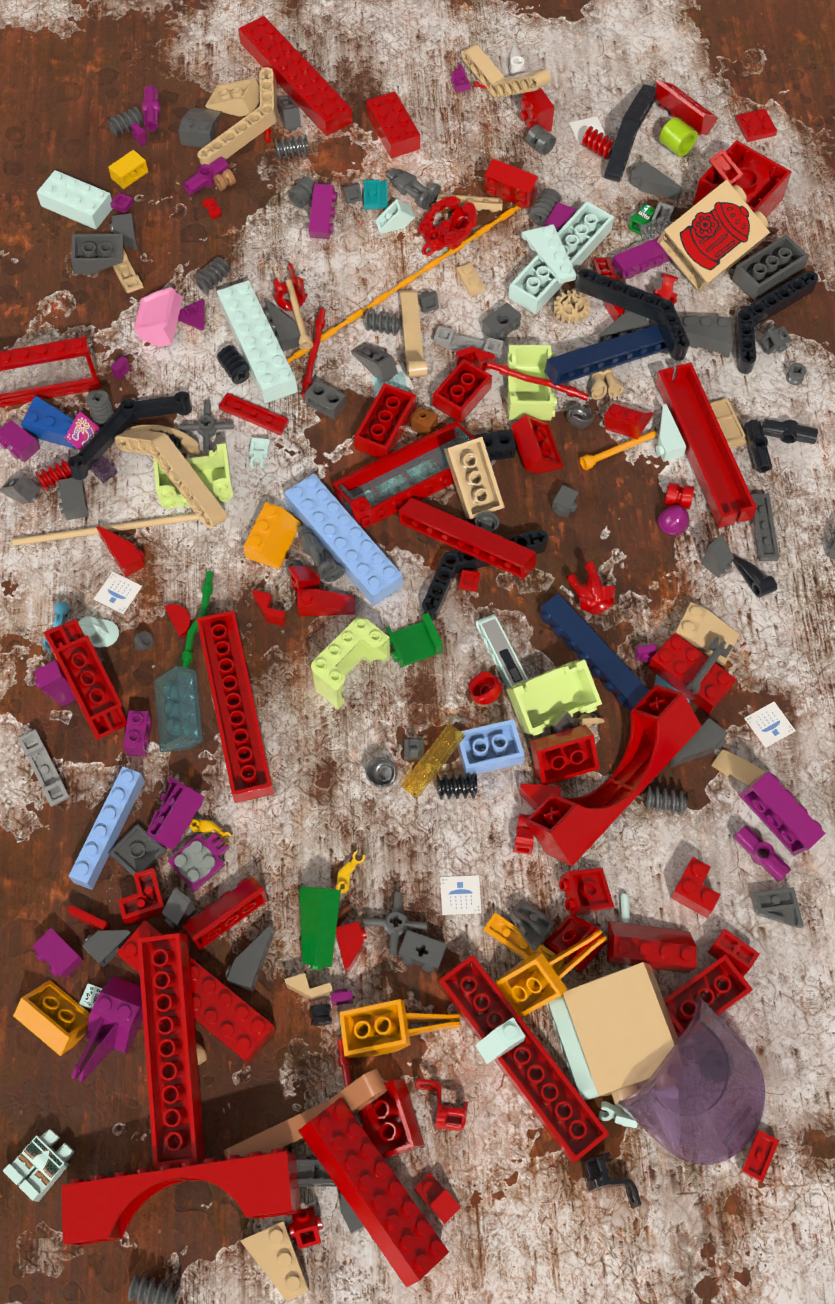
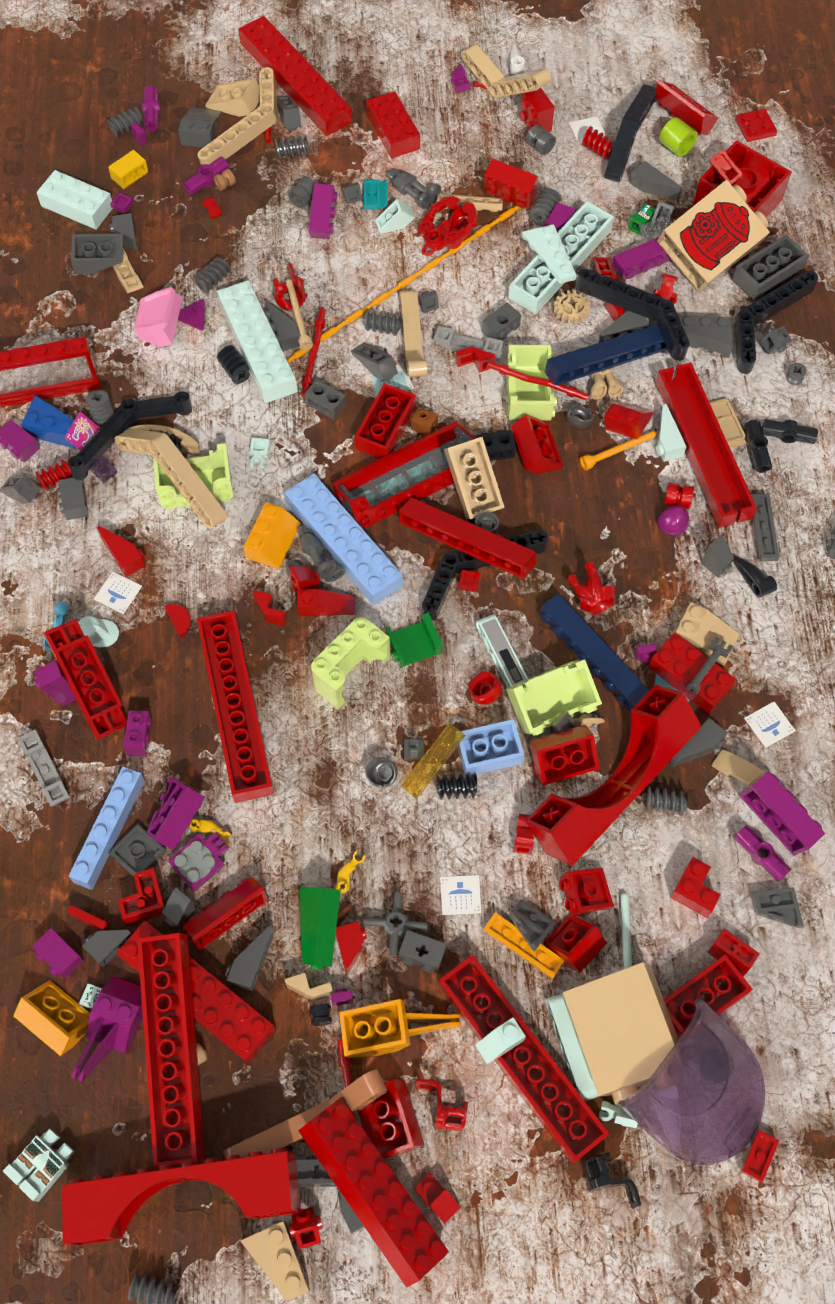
(112, 528): tan piece -> none
(120, 368): magenta plate -> none
(143, 641): dark grey tile -> none
(178, 710): clear light blue slope -> none
(207, 426): dark grey bar -> none
(207, 590): green bar -> none
(254, 414): red tile -> none
(462, 390): red brick -> none
(470, 279): tan plate -> none
(535, 981): light orange slope -> none
(537, 794): red slope -> none
(565, 501): dark grey brick -> none
(656, 946): red slope -> none

